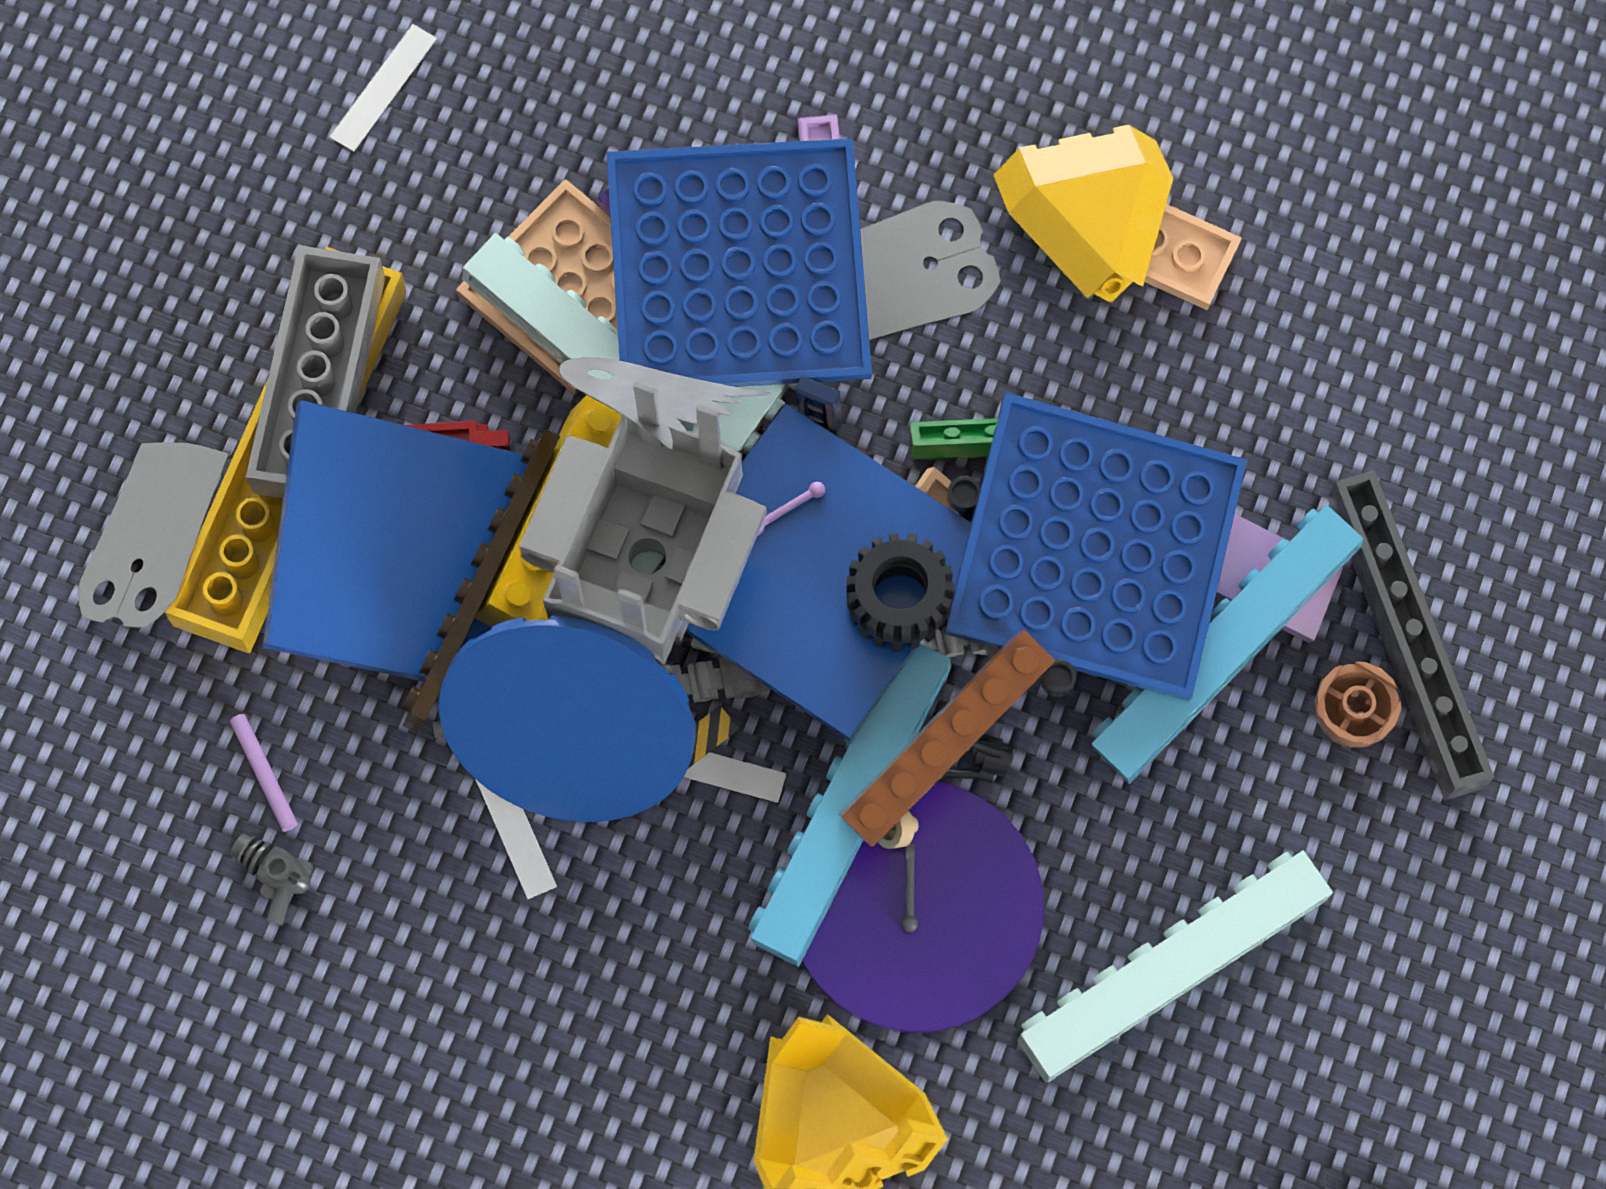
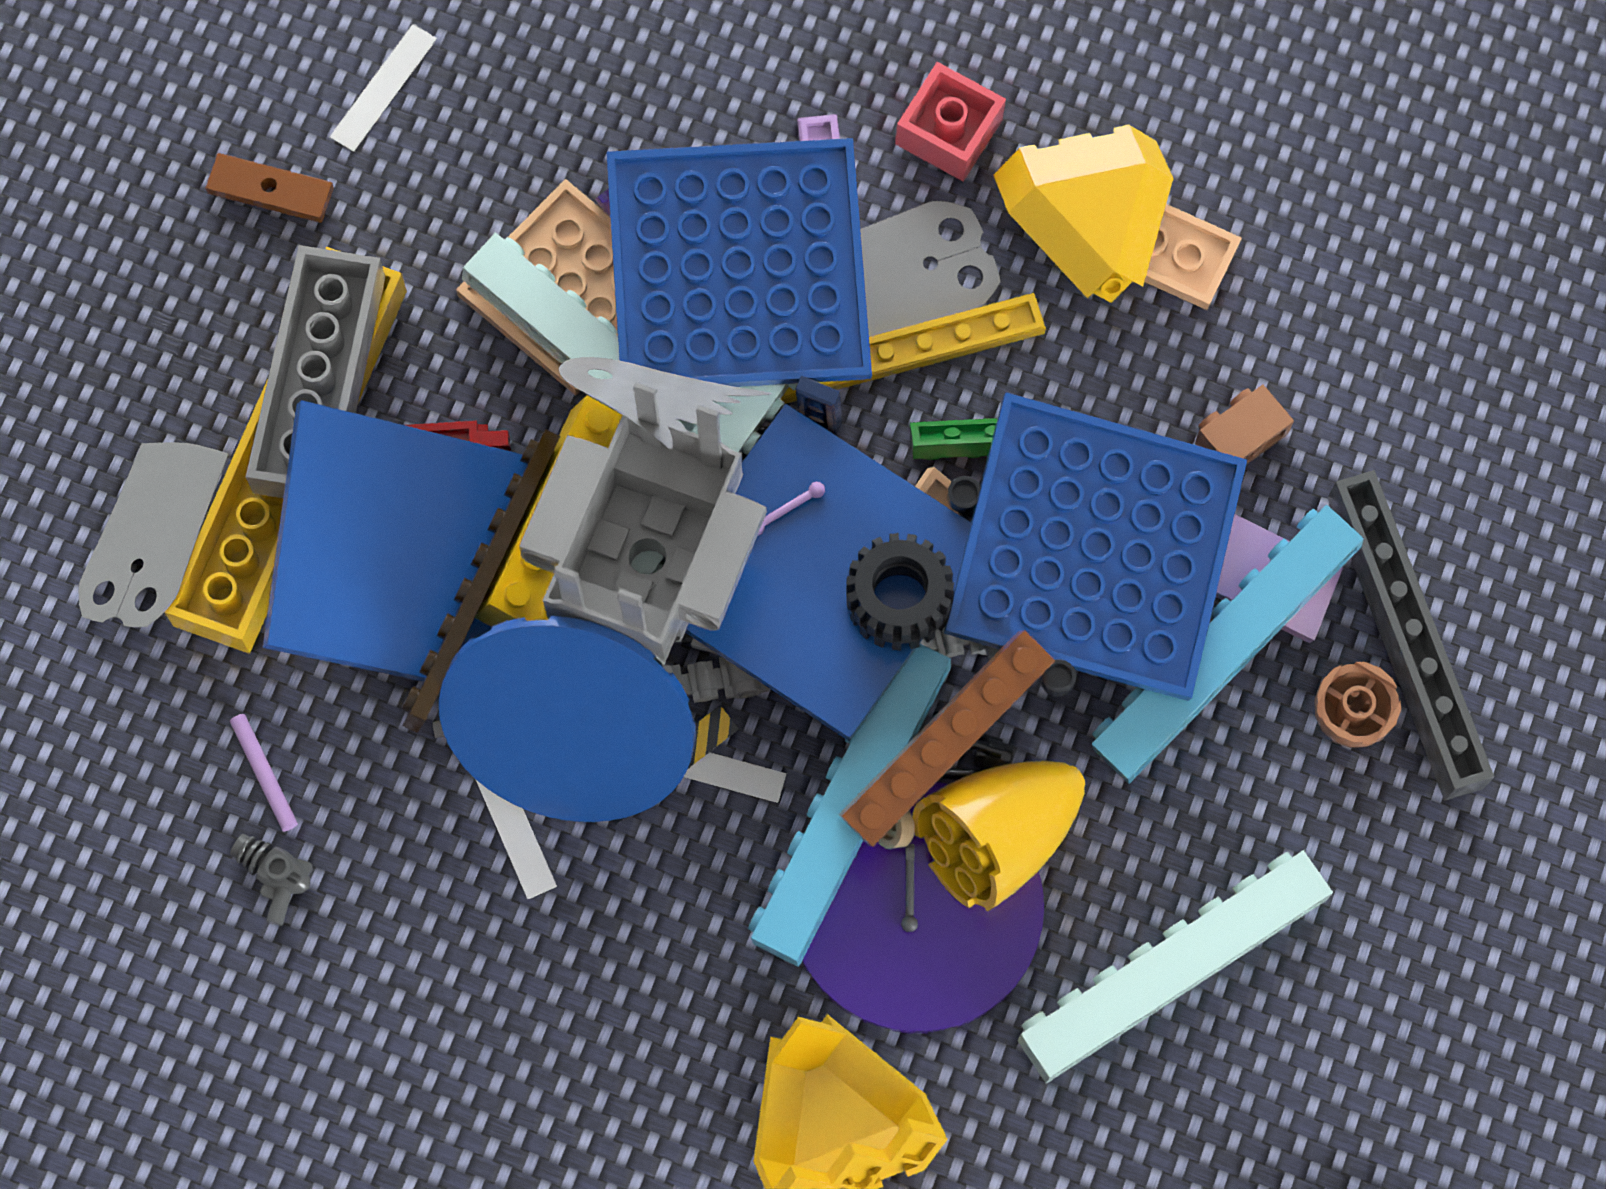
(248, 181): none -> dark orange tile
(948, 338): none -> yellow tile
(950, 121): none -> coral brick
(998, 827): none -> yellow cylinder
(1247, 427): none -> nougat brick

